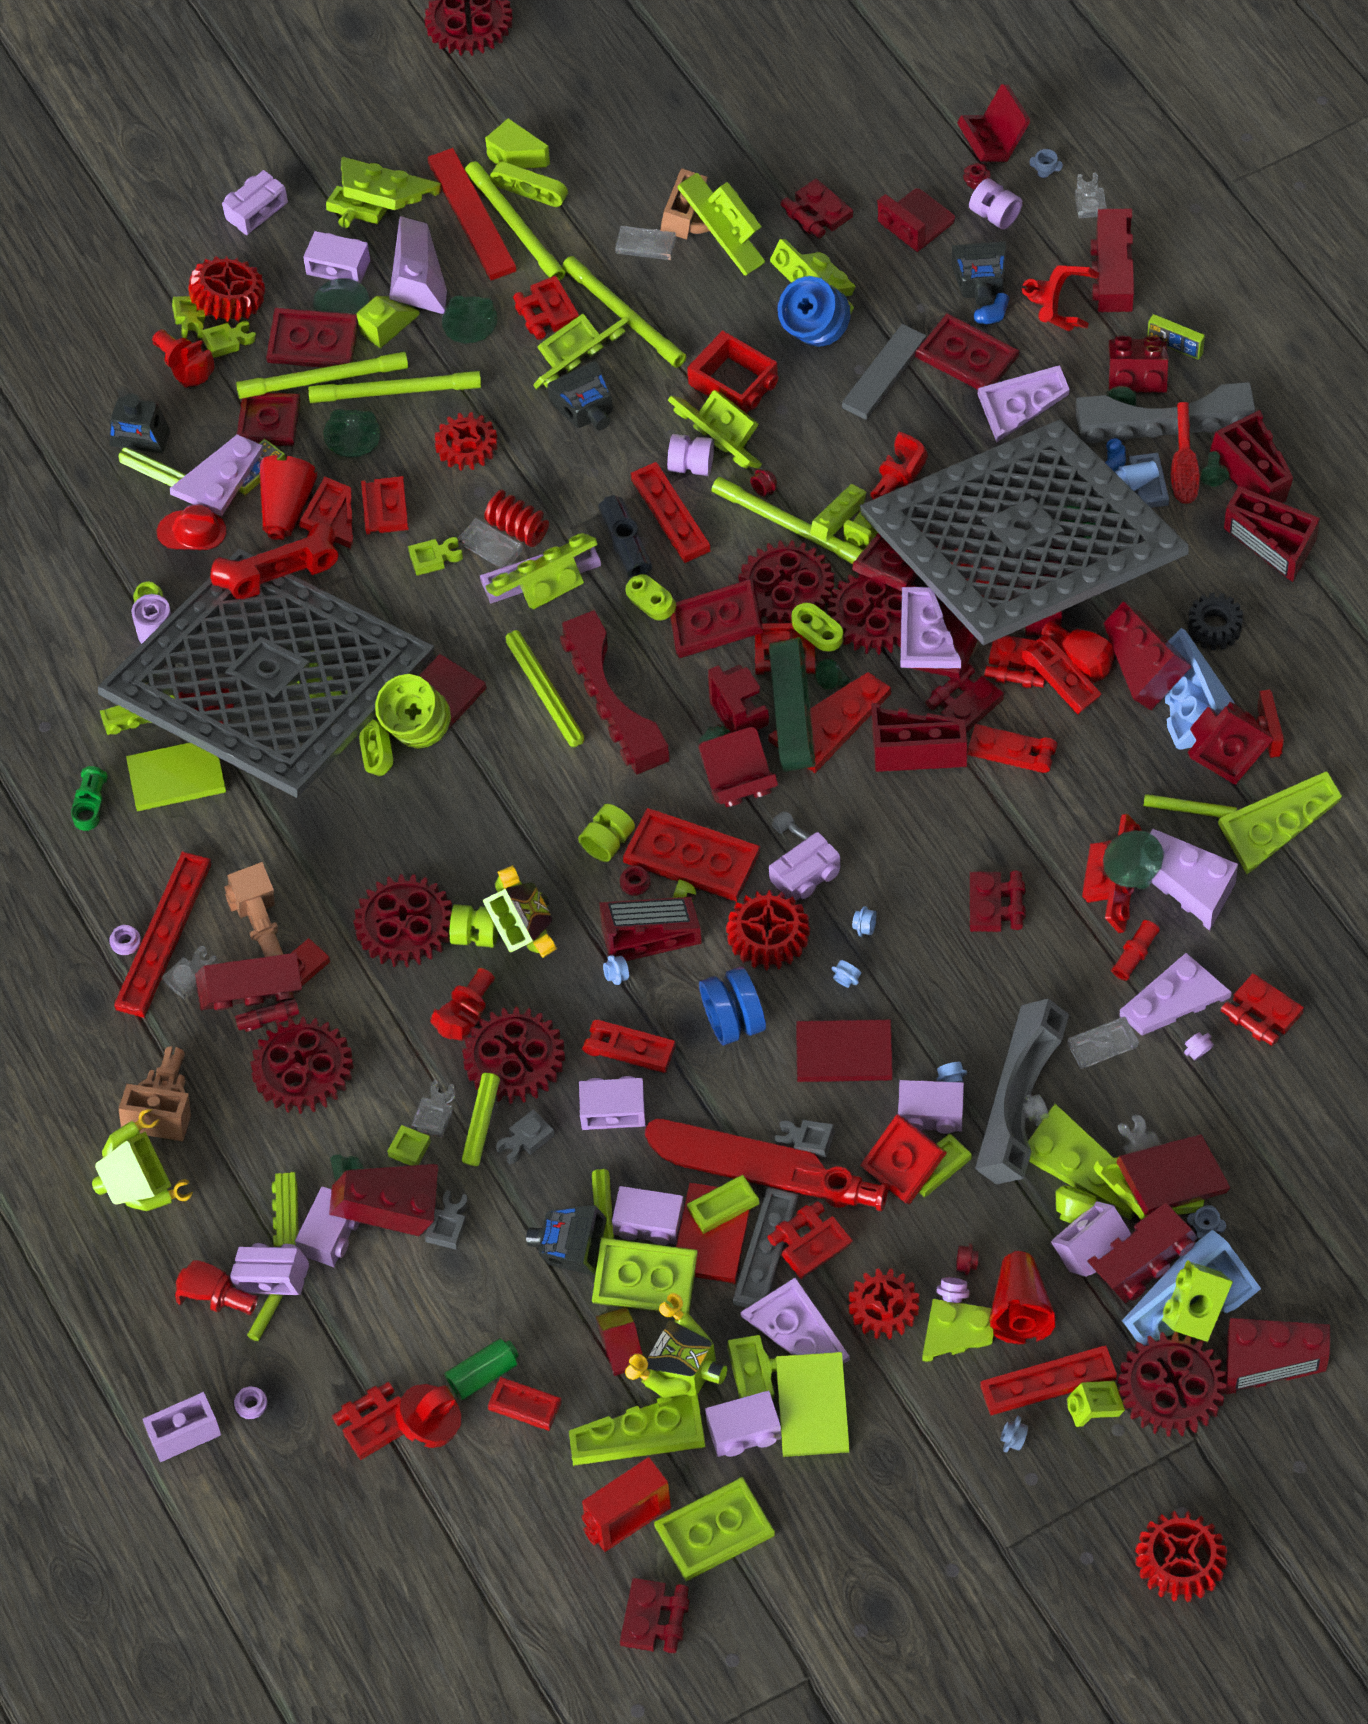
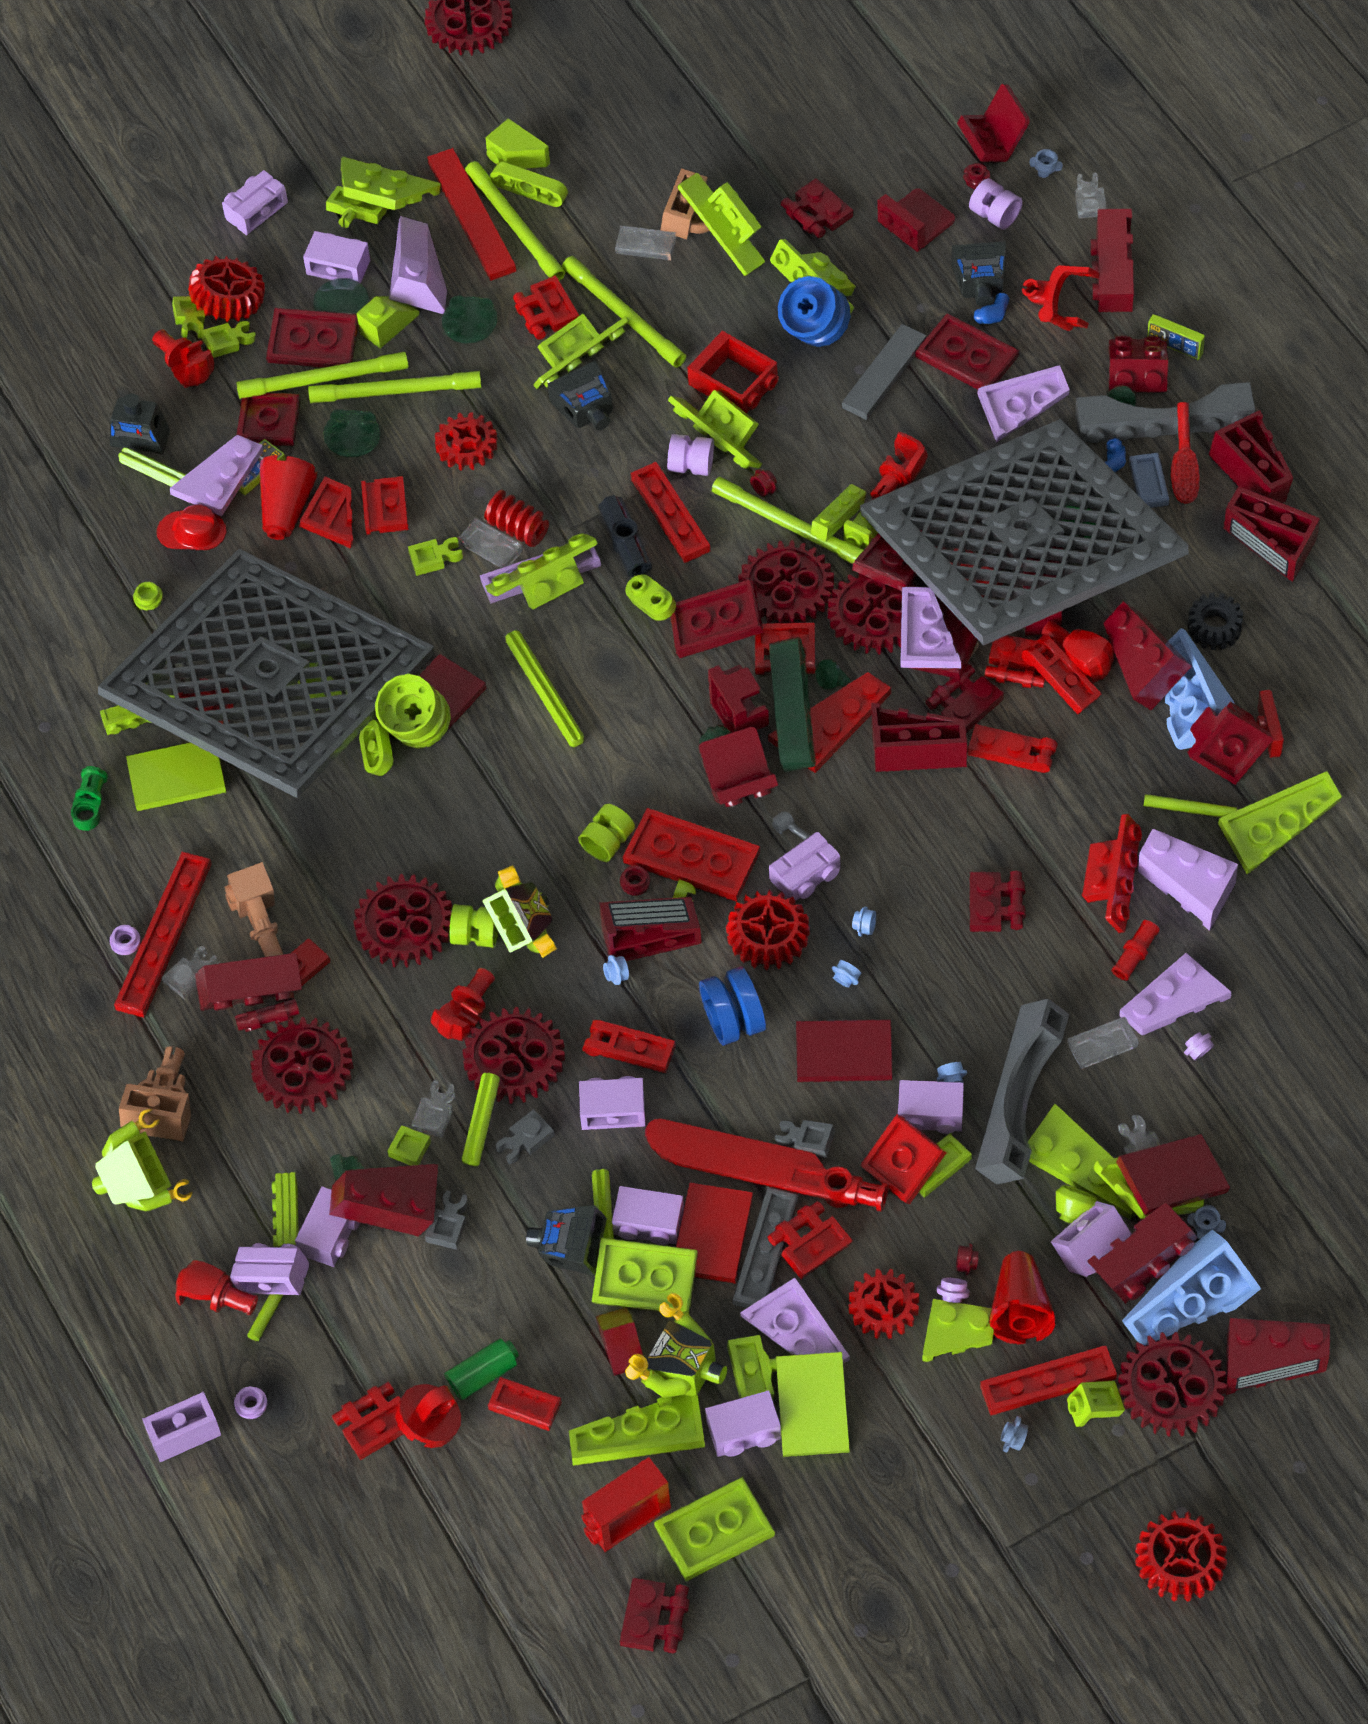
(149, 614): lavender wheel -> none
(245, 576): red plate -> none
(640, 738): dark red arch -> none
(723, 1204): lime tile -> none
(819, 627): lime plate -> none
(1035, 1109): clear plate -> none
(1133, 859): clear green dish -> none
(1138, 474): light blue cone -> none
(1199, 1318): lime brick -> none
(1214, 473): clear green plate -> none
(1266, 1003): red plate -> none

